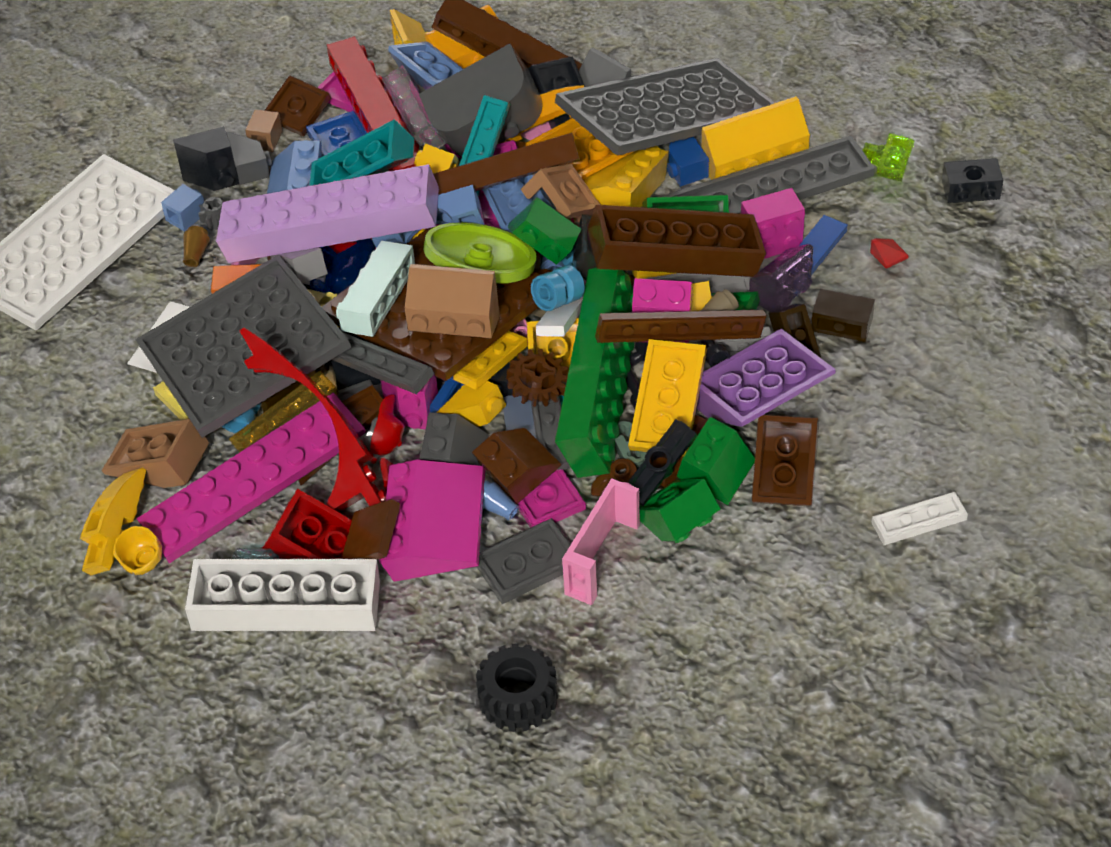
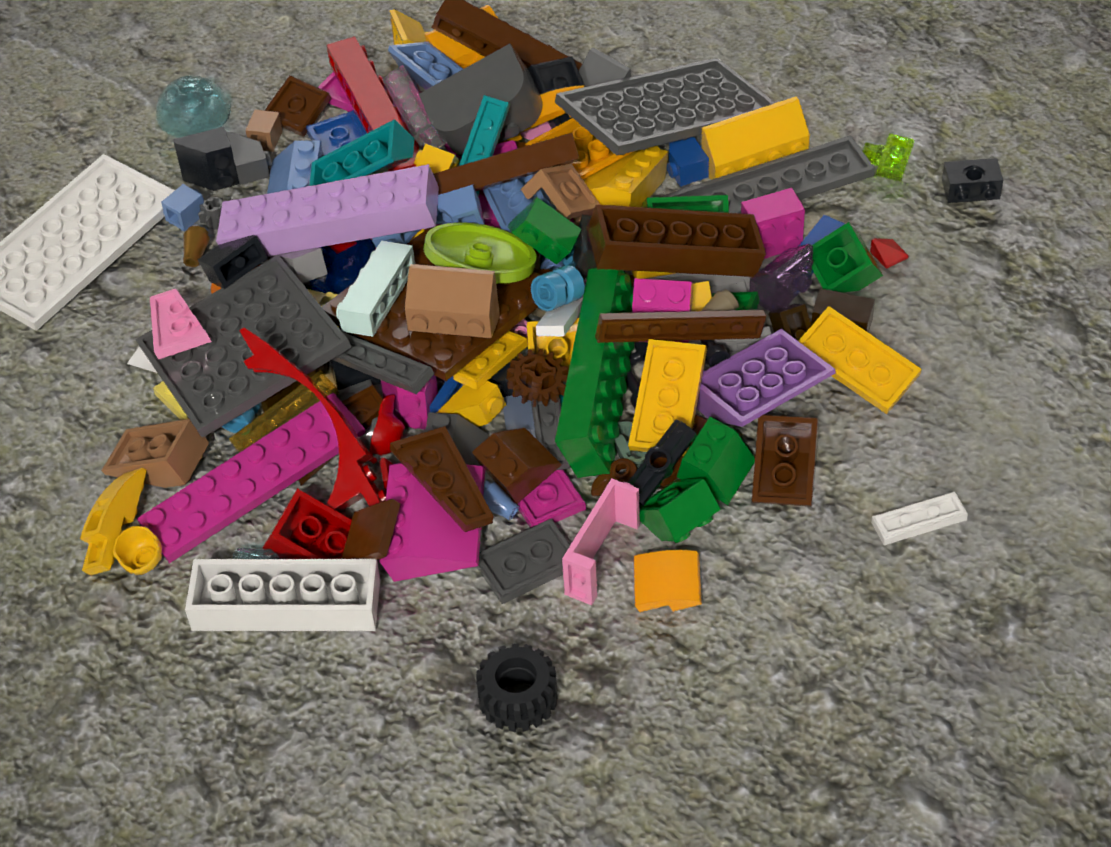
(174, 325): none -> bright pink wing
(191, 106): none -> clear light blue piece
(232, 260): none -> black slope
(443, 473): none -> reddish brown wing
(667, 579): none -> light orange slope
(844, 261): none -> green slope
(860, 360): none -> yellow plate

